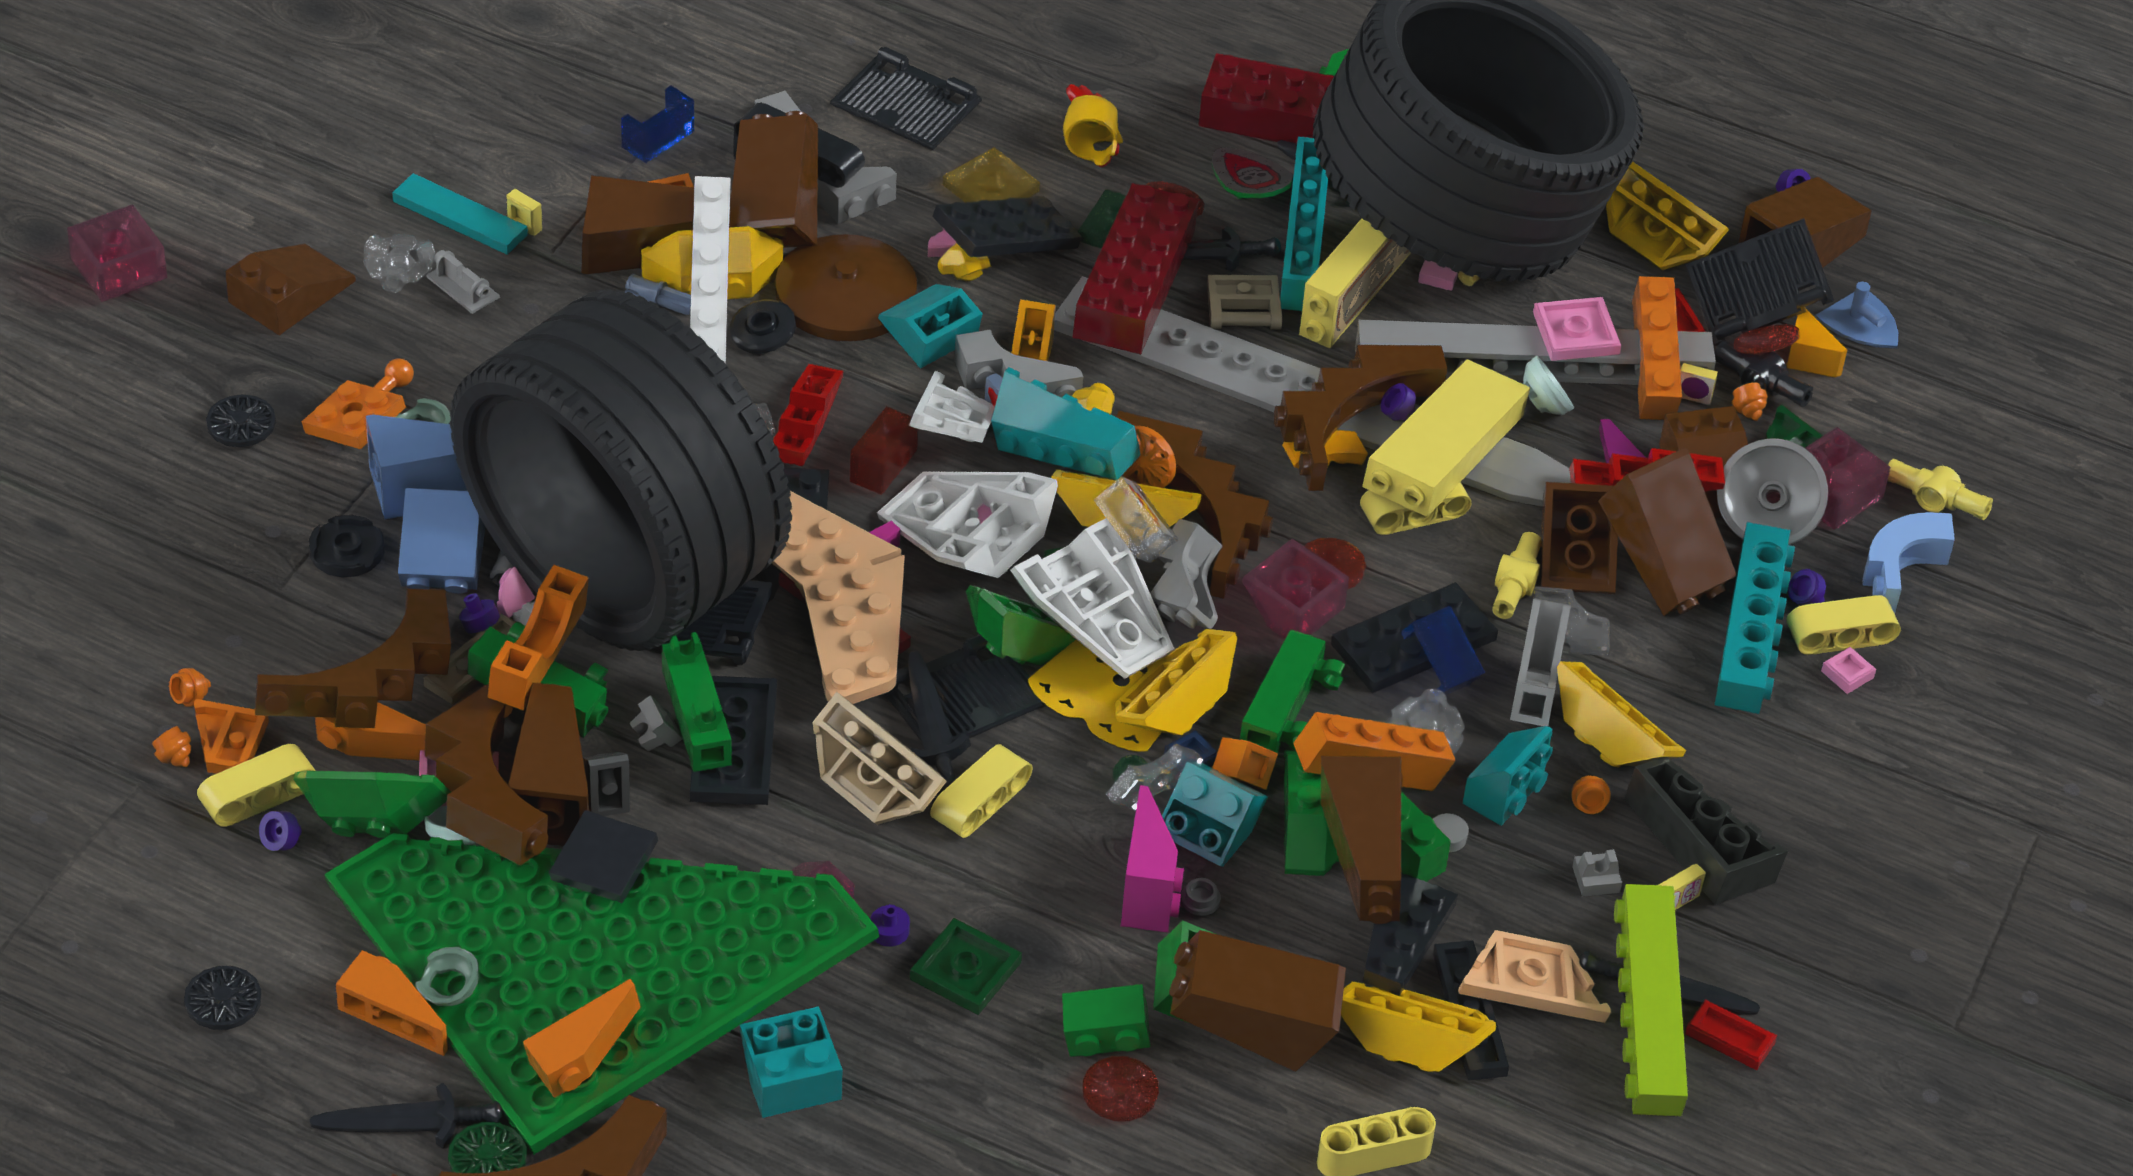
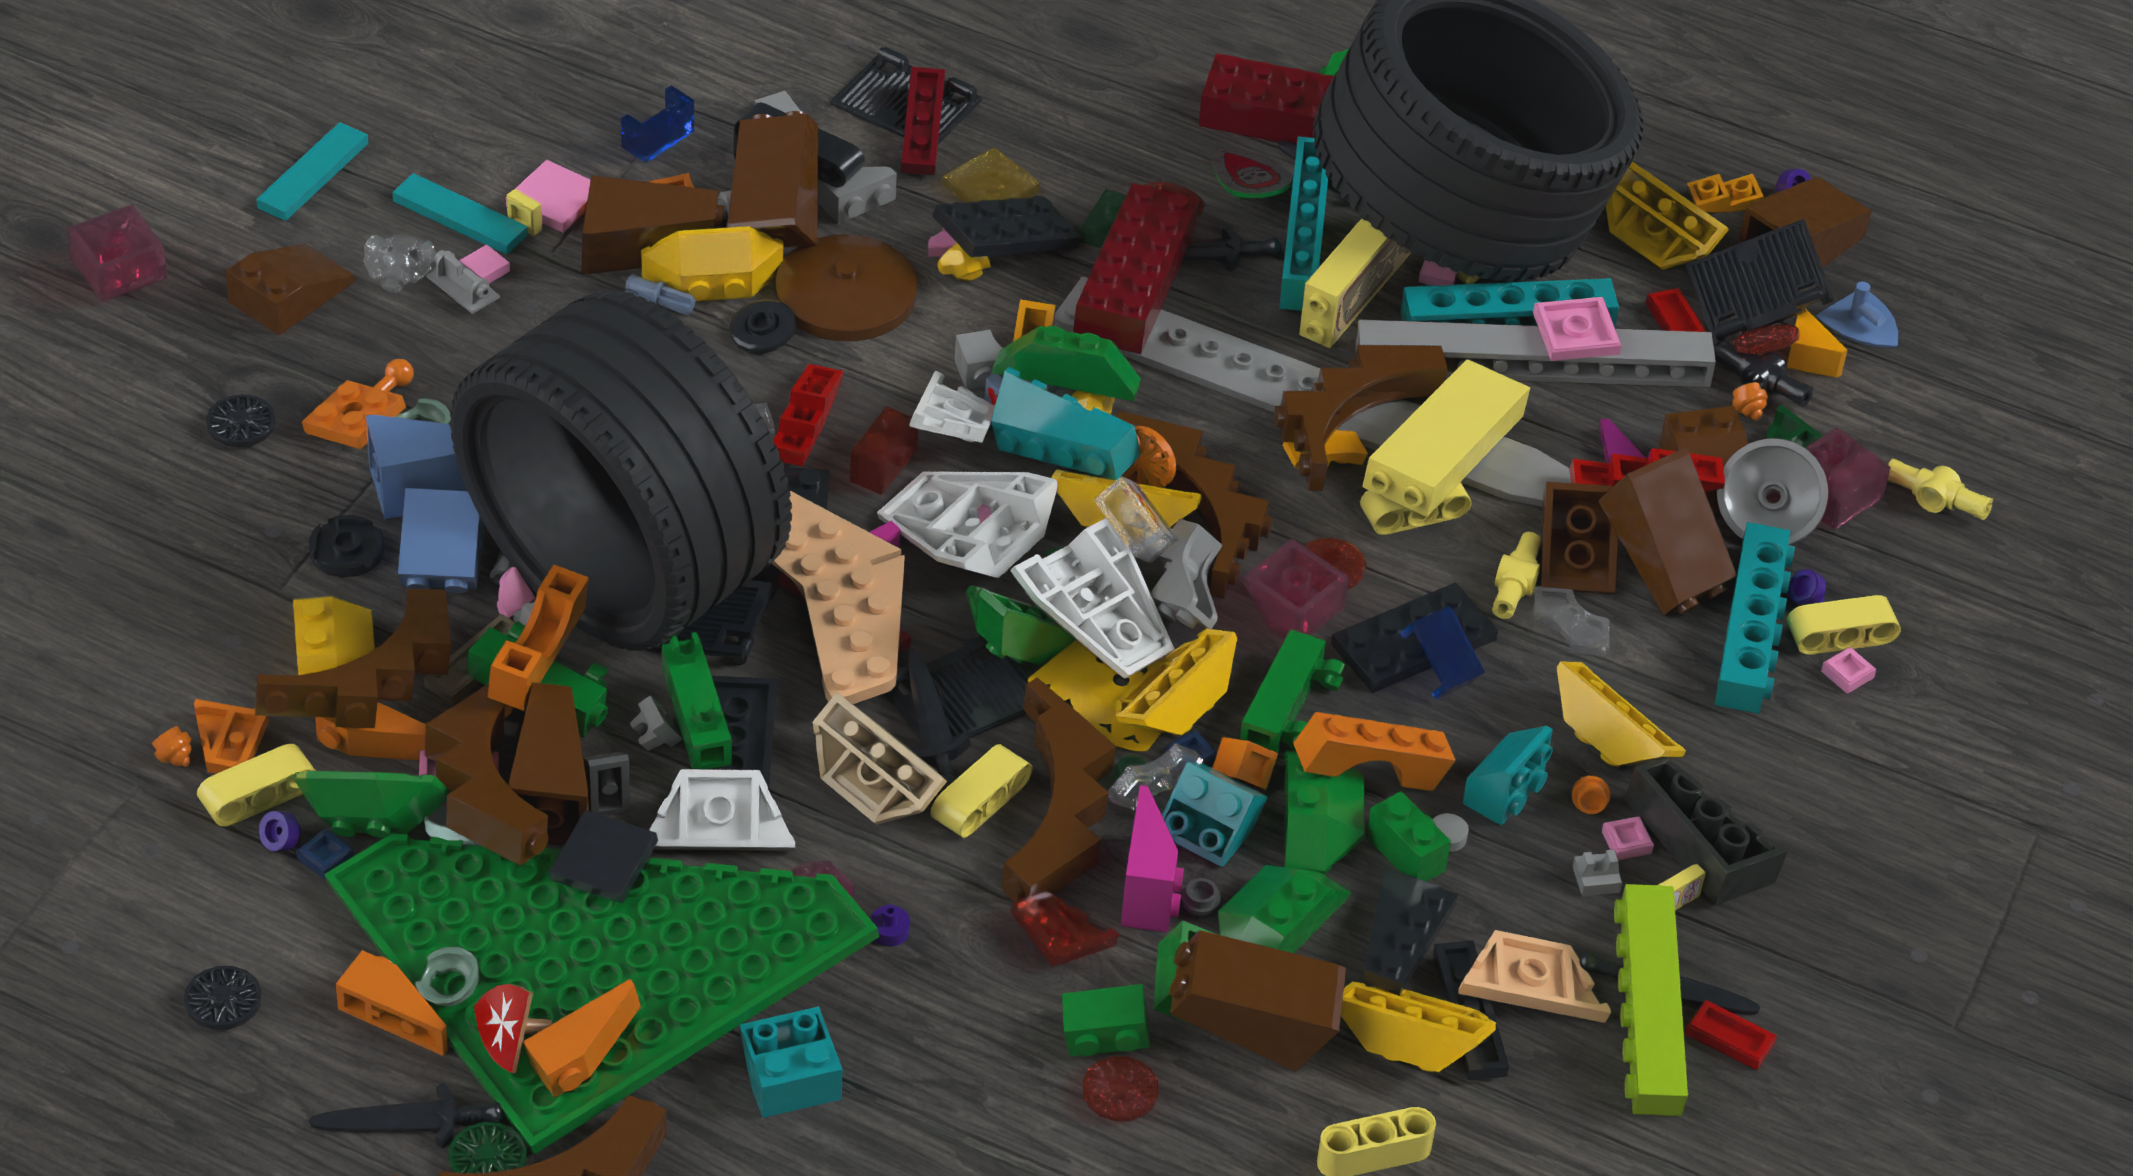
(188, 686): orange plate -> none
(312, 171): none -> teal tile
(324, 853): none -> dark blue tile
(330, 632): none -> yellow wedge
(478, 614): dark purple tile -> none
(486, 263): none -> bright pink tile
(504, 1022): none -> red shield
(559, 192): none -> bright pink tile
(710, 261): white plate -> none
(721, 813): none -> white wing
(923, 121): none -> dark red plate
(930, 321): teal slope -> none
(966, 966): dark green plate -> none
(1060, 929): none -> clear red wing
(1070, 362): none -> green wedge
(1075, 761): none -> reddish brown arch
(1091, 121): yellow piece -> none
(1244, 292): dark tan plate -> none
(1281, 907): none -> green wedge
(1365, 824): reddish brown slope -> none
(1398, 402): dark purple tile -> none
(1431, 713): clear piece -> none
(1499, 302): none -> teal brick
(1539, 662): light grey arch -> none
(1545, 389): light aqua piece -> none
(1627, 838): none -> bright pink tile
(1660, 362): orange arch -> none
(1697, 383): tile -> none
(1730, 196): none -> light orange slope
(1906, 542): light blue arch -> none

